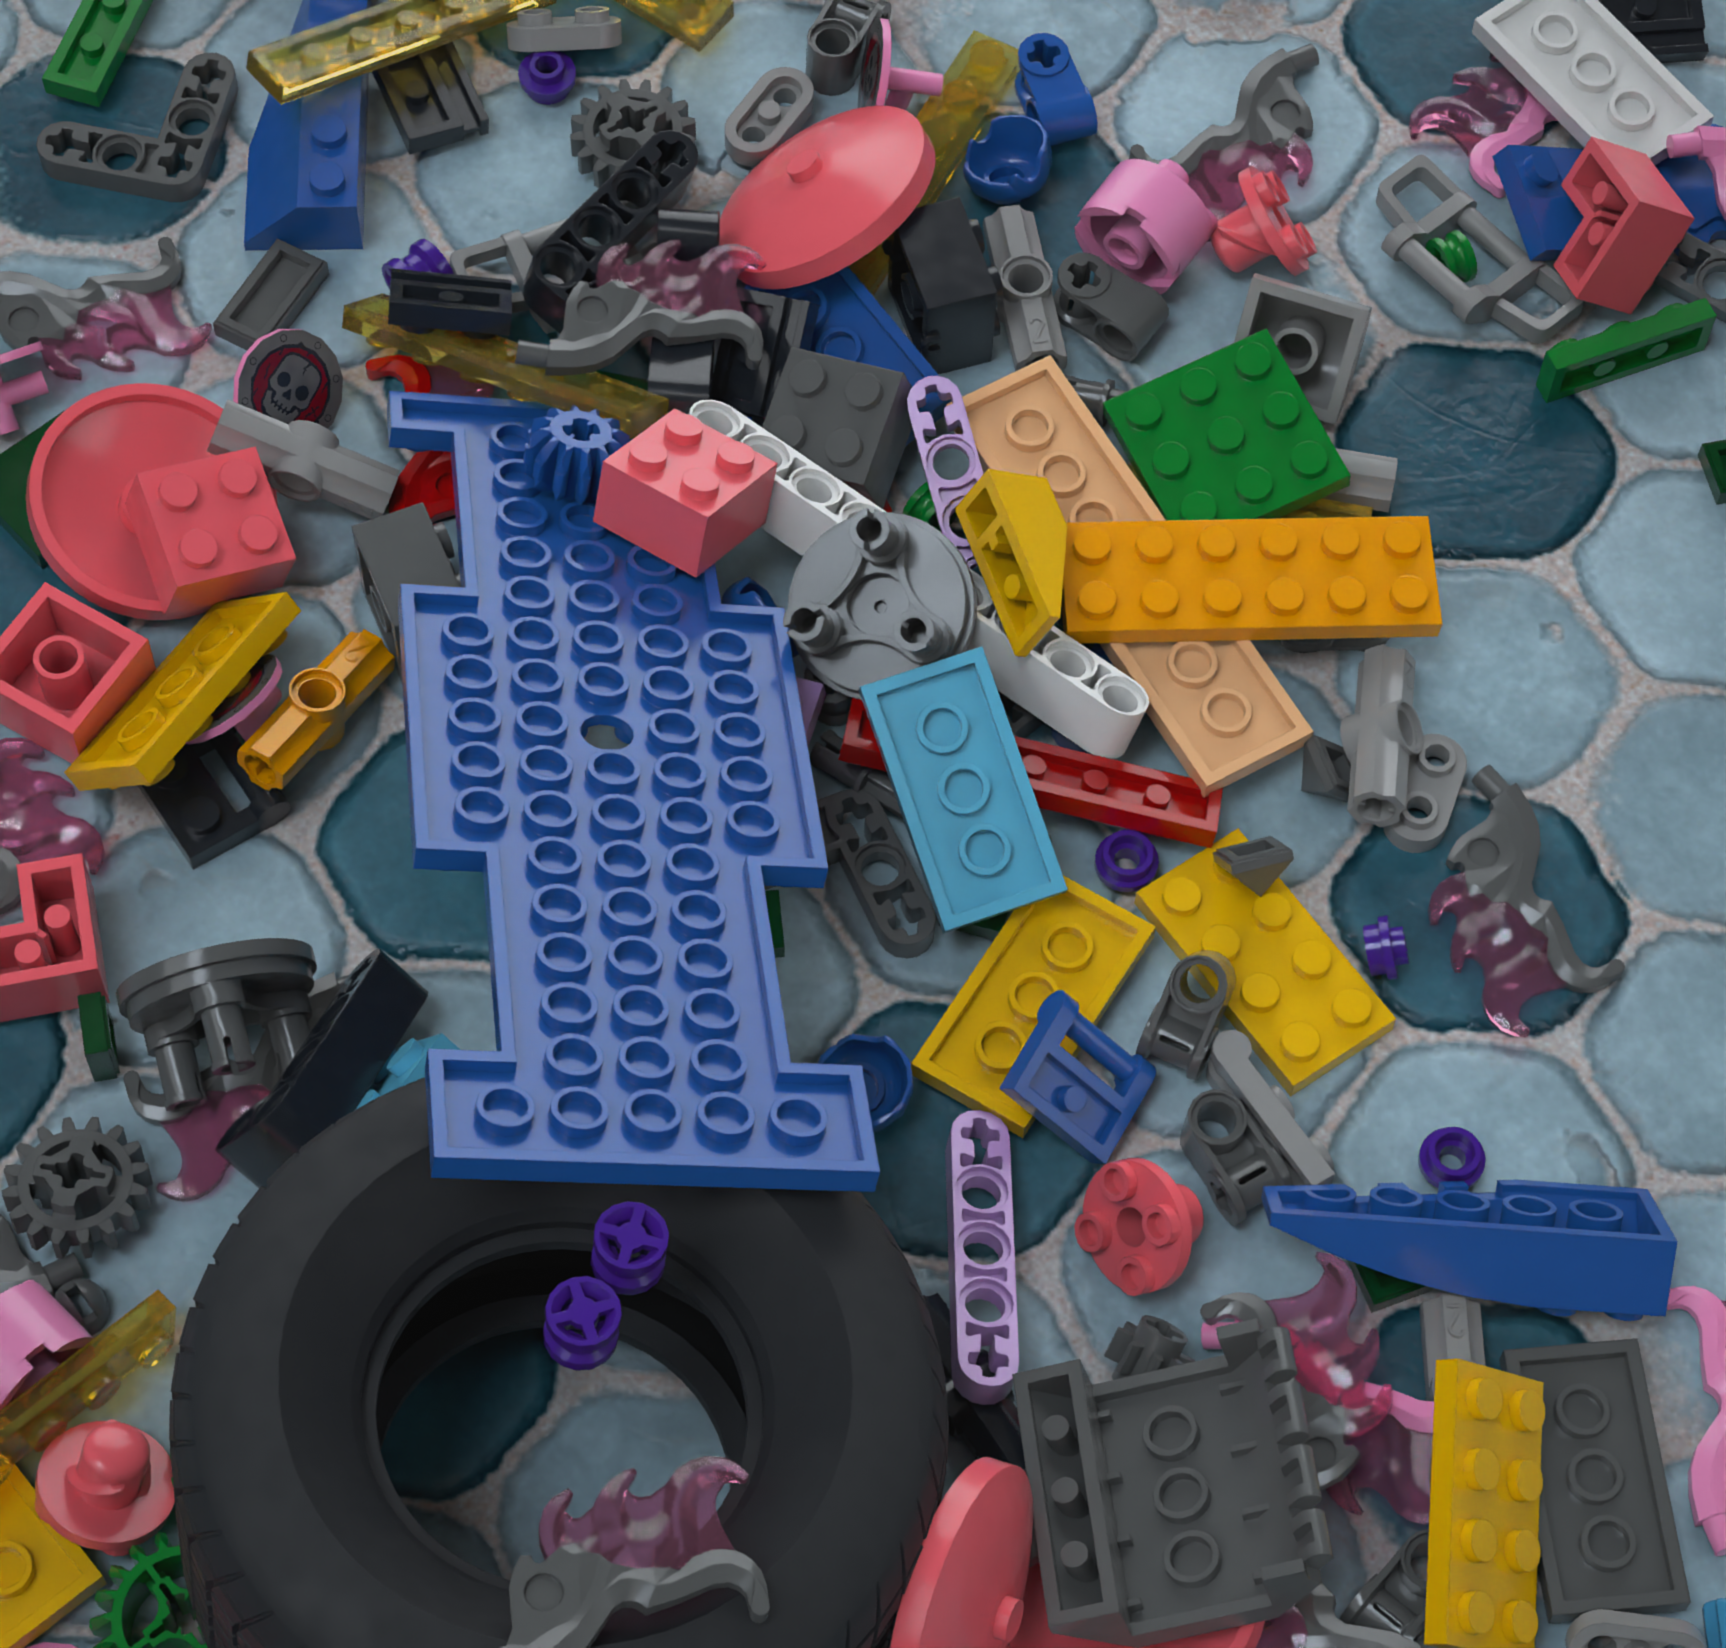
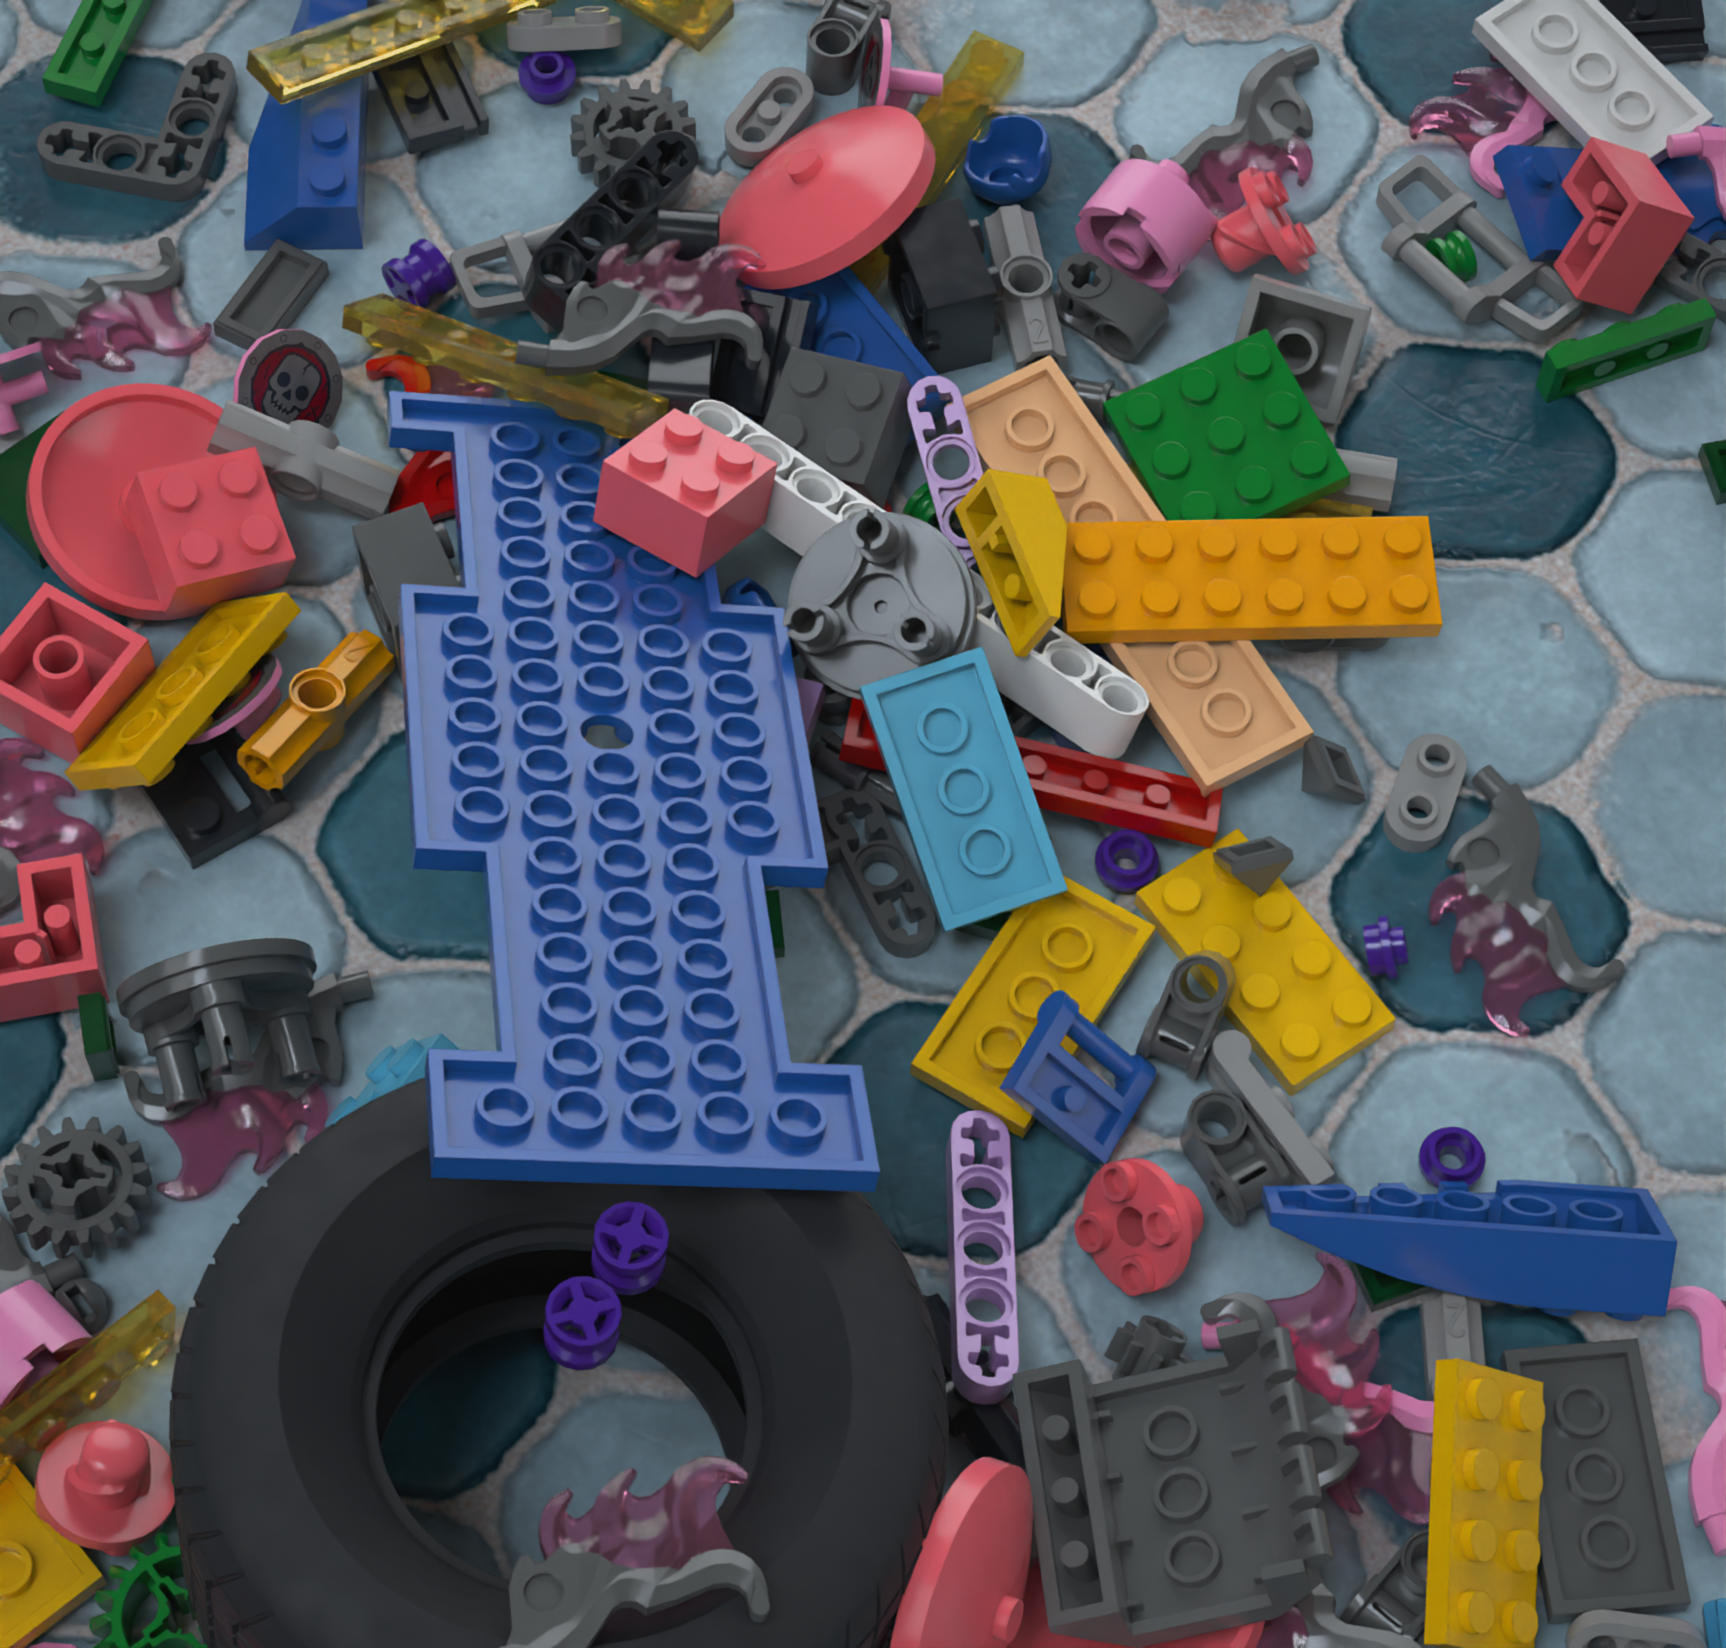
(329, 1068): black beam -> none
(452, 302): black plate -> none
(568, 451): blue gear -> none
(885, 1073): blue hair -> none
(1053, 90): blue piece -> none
(1381, 736): light grey piece -> none

